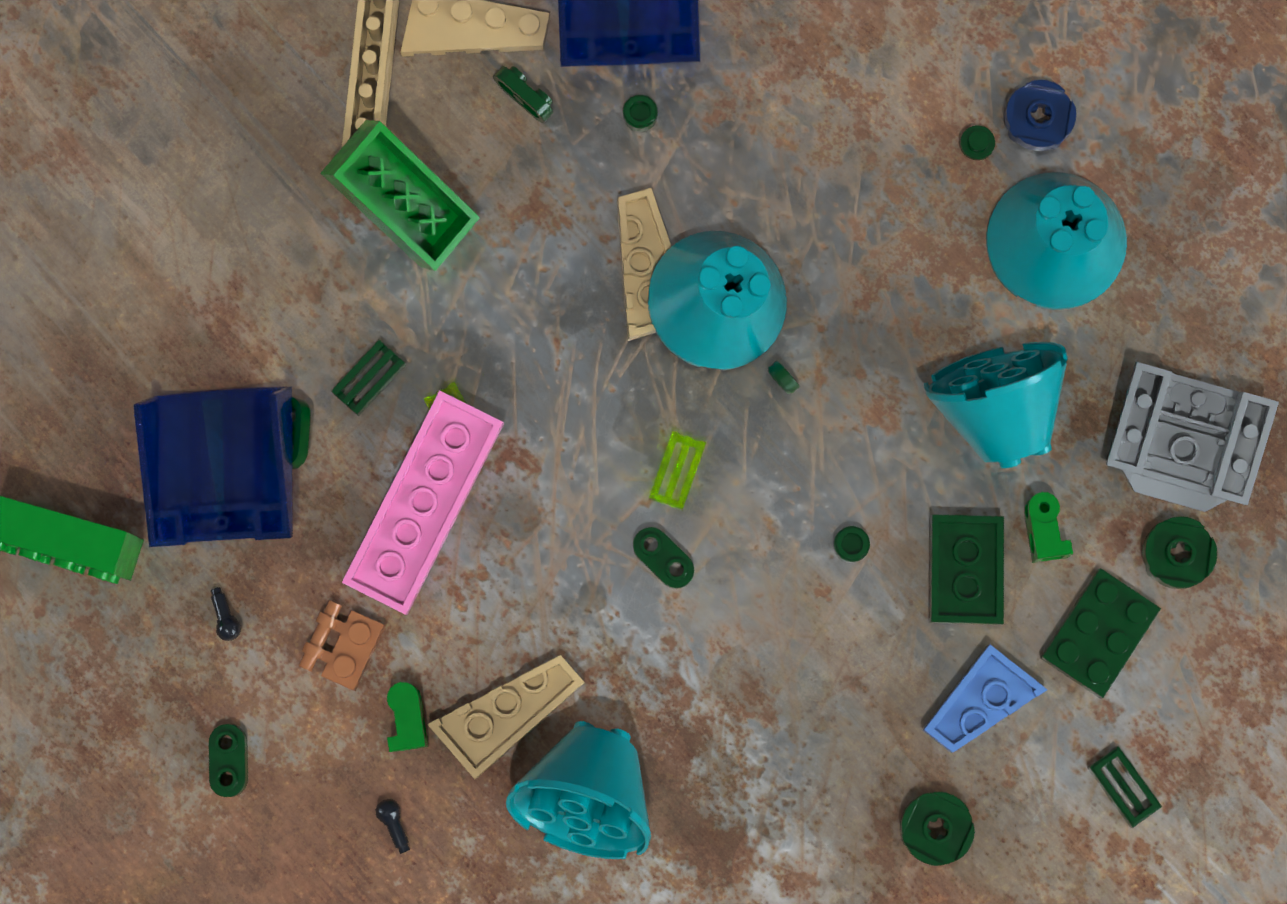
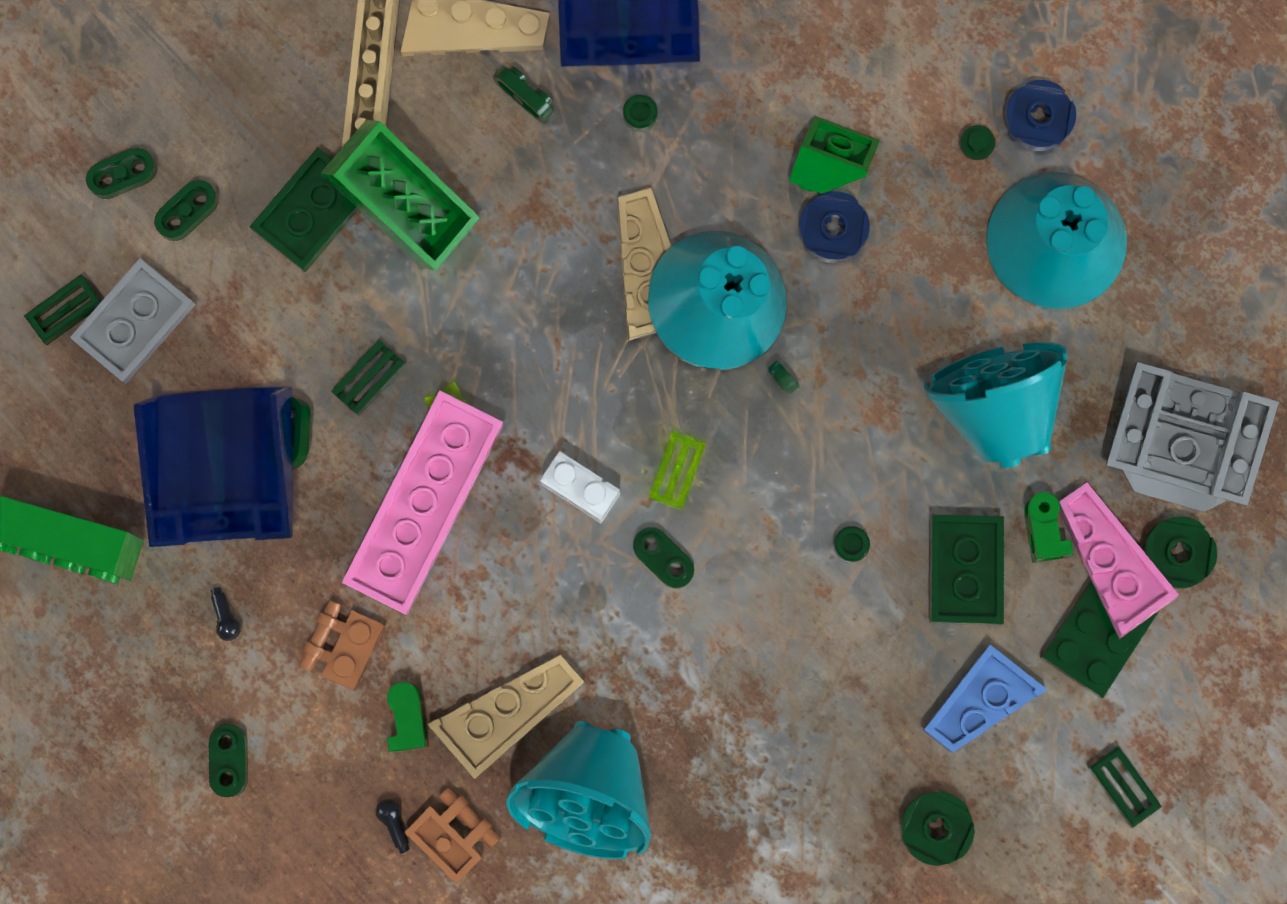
(70, 321): none -> dark green tile
(121, 171): none -> dark green plate
(132, 321): none -> light grey plate
(183, 207): none -> dark green plate
(305, 214): none -> dark green plate
(444, 843): none -> nougat plate
(580, 487): none -> white brick
(832, 157): none -> green slope
(849, 214): none -> dark blue plate
(1118, 567): none -> bright pink wing

